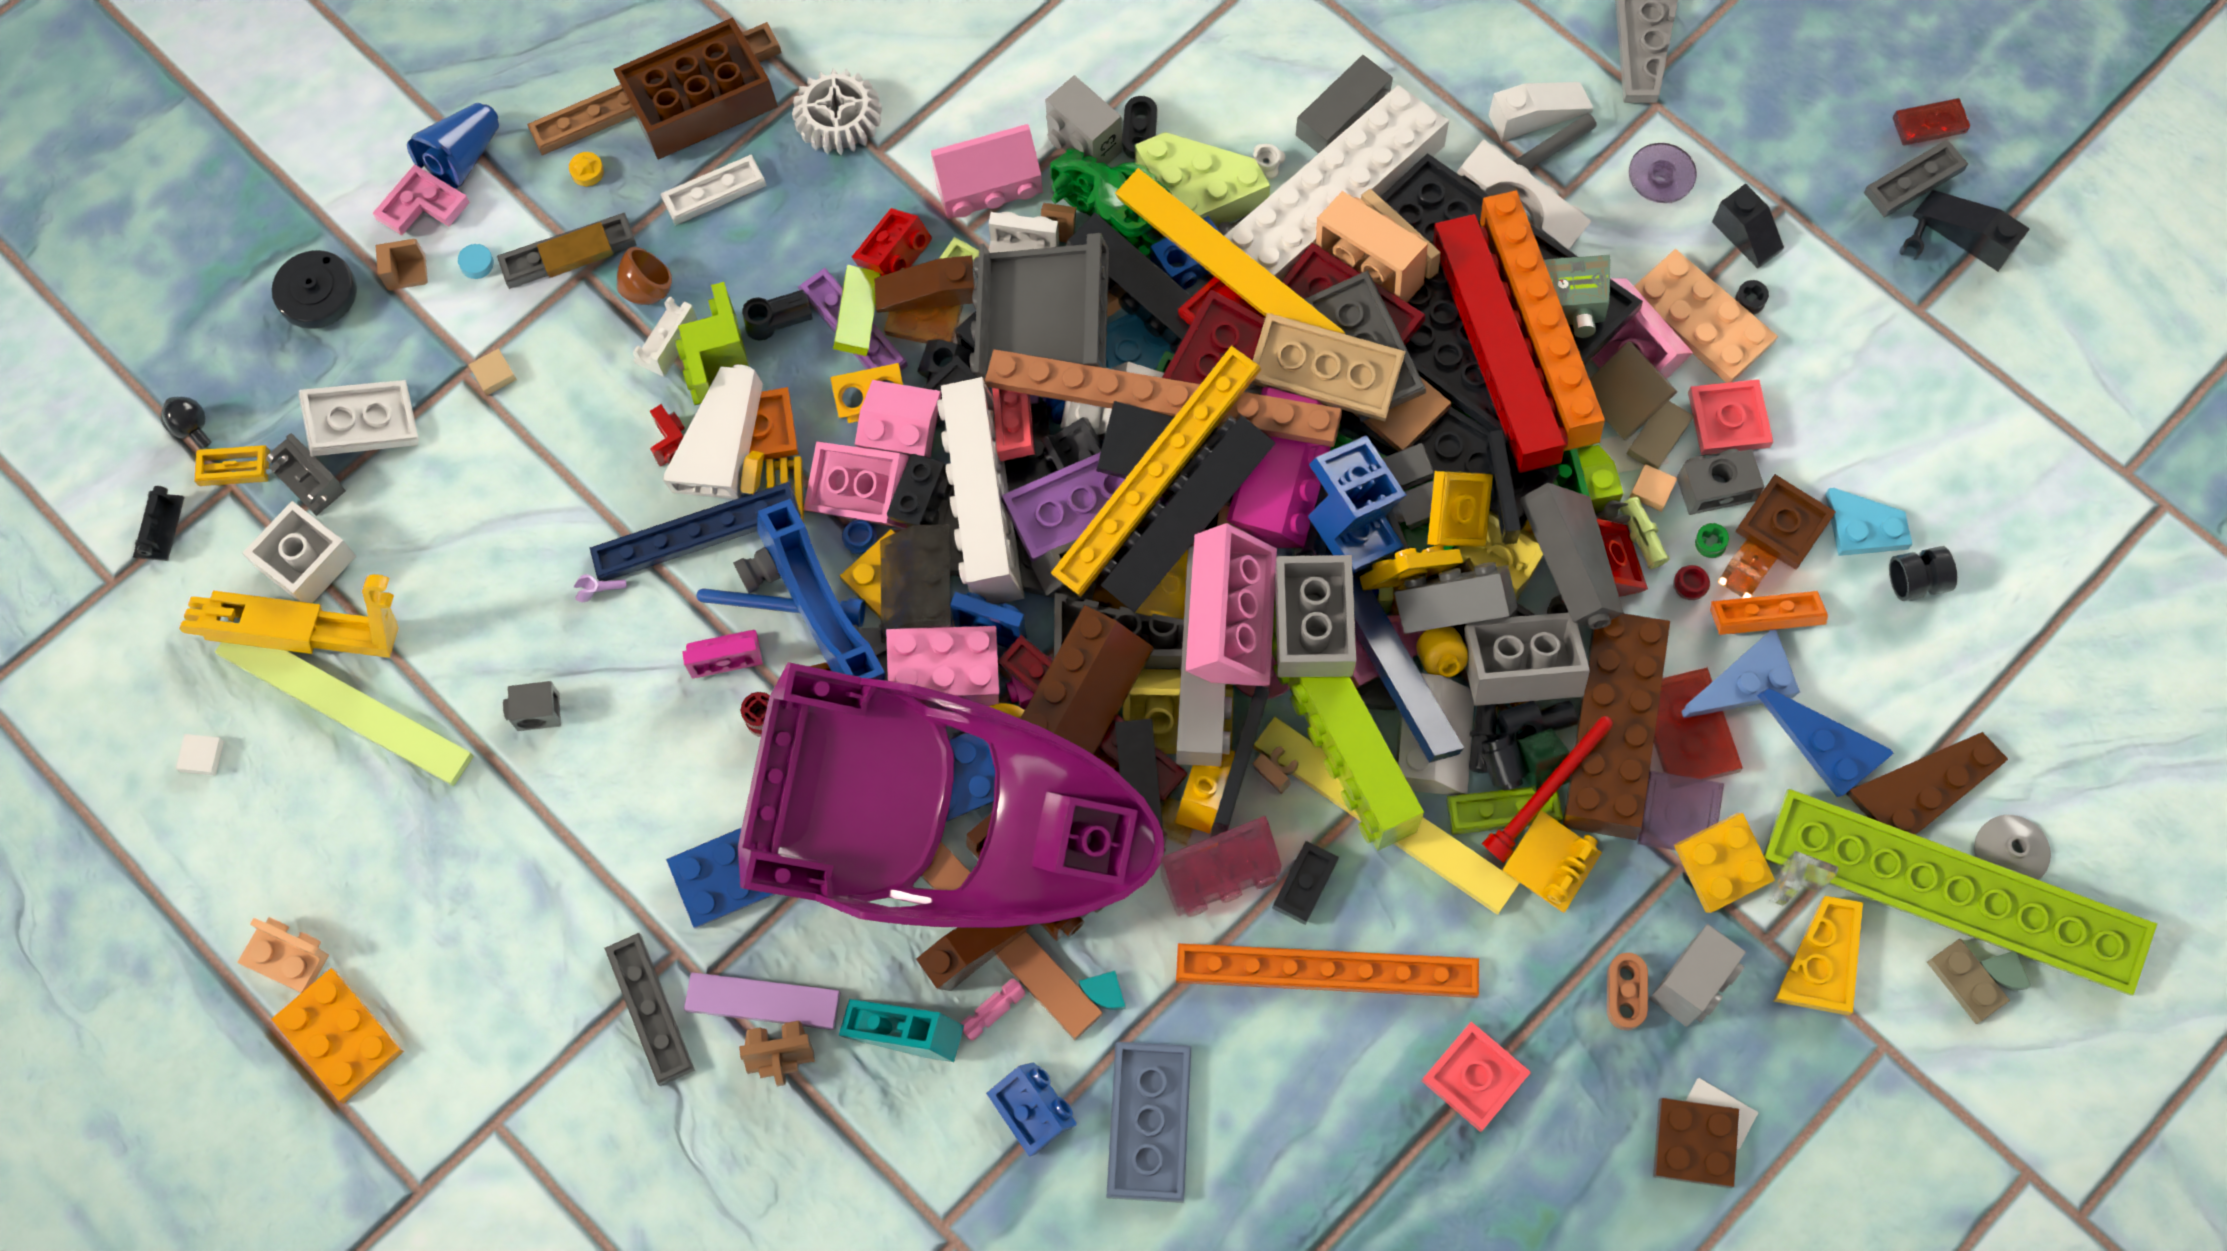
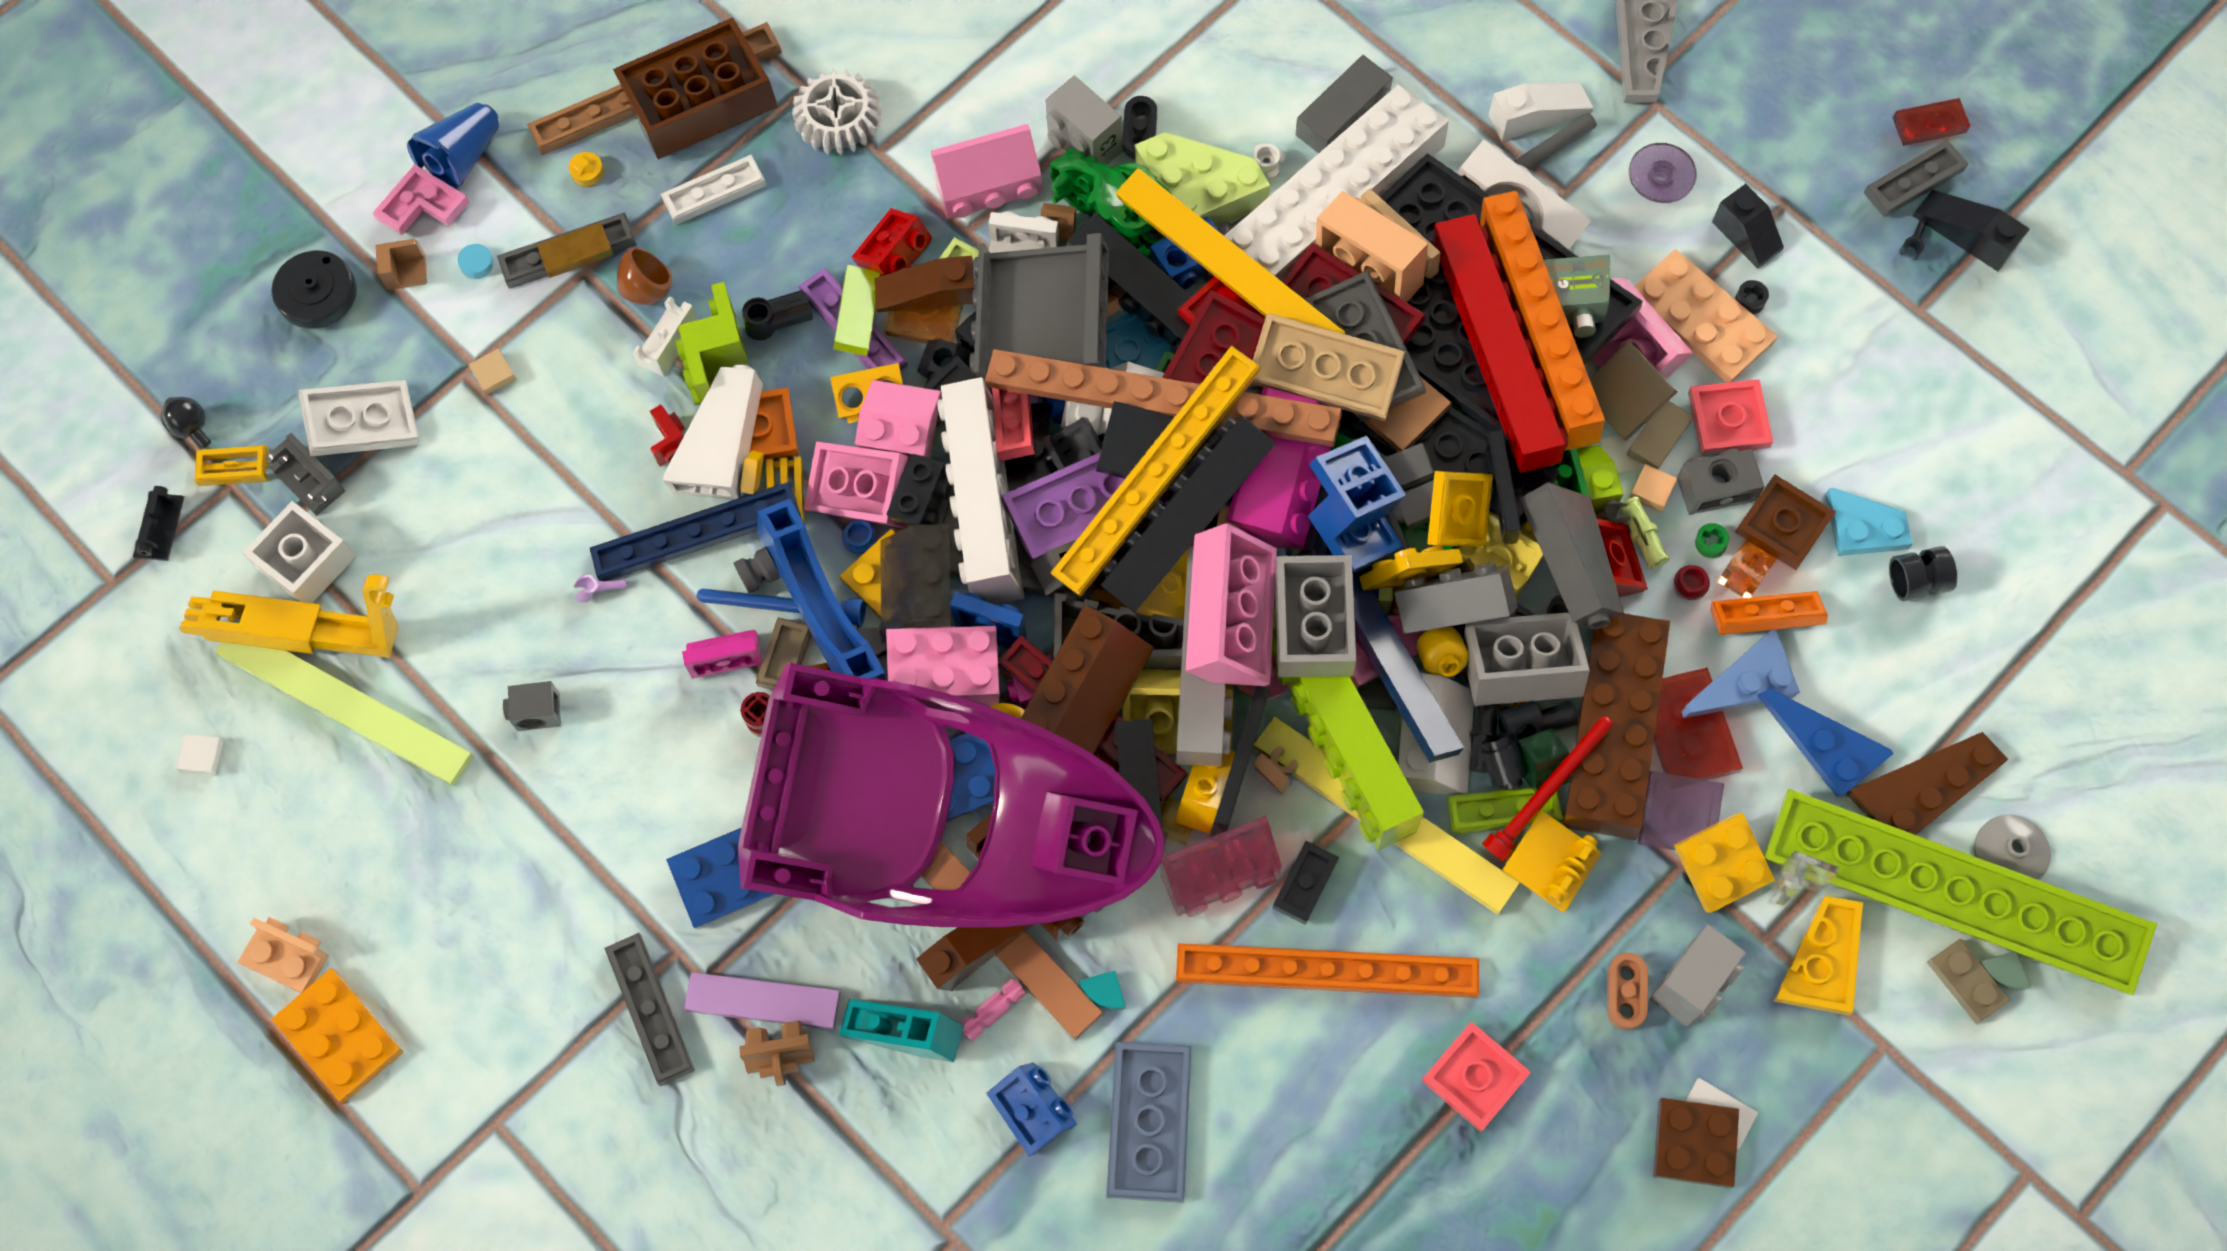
(786, 645): none -> dark tan tile

